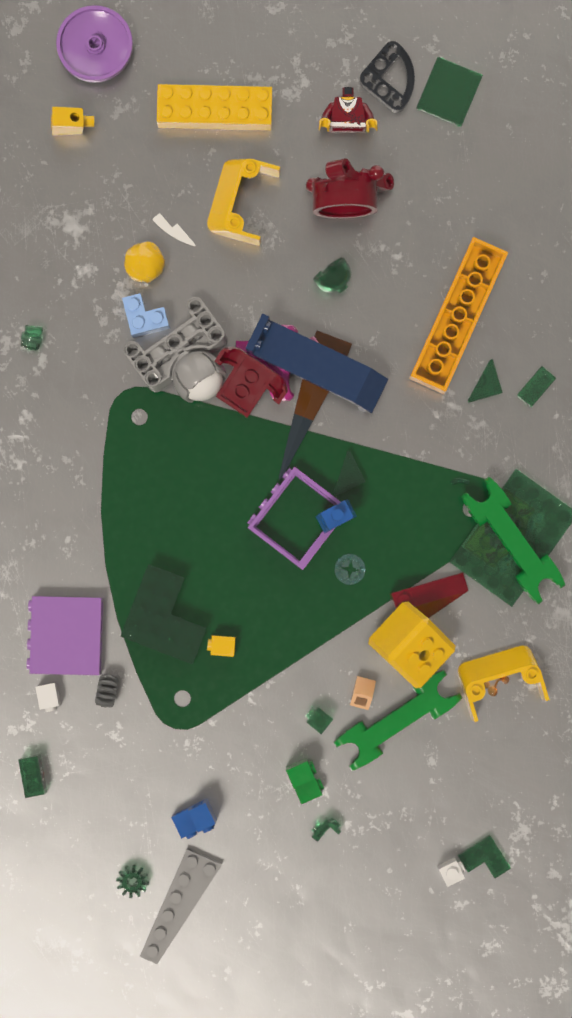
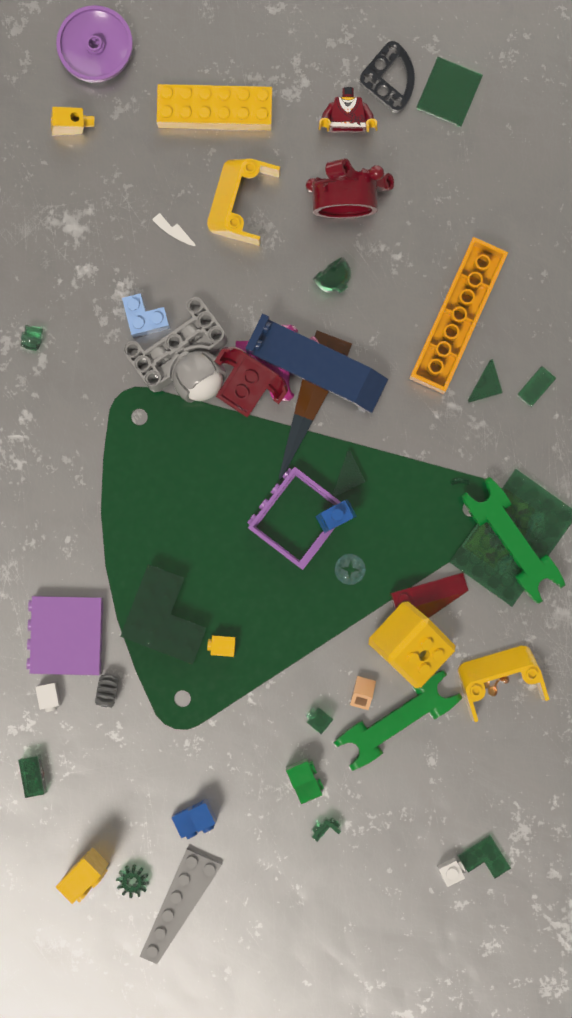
(83, 876): none -> yellow brick
(144, 262): yellow piece -> none

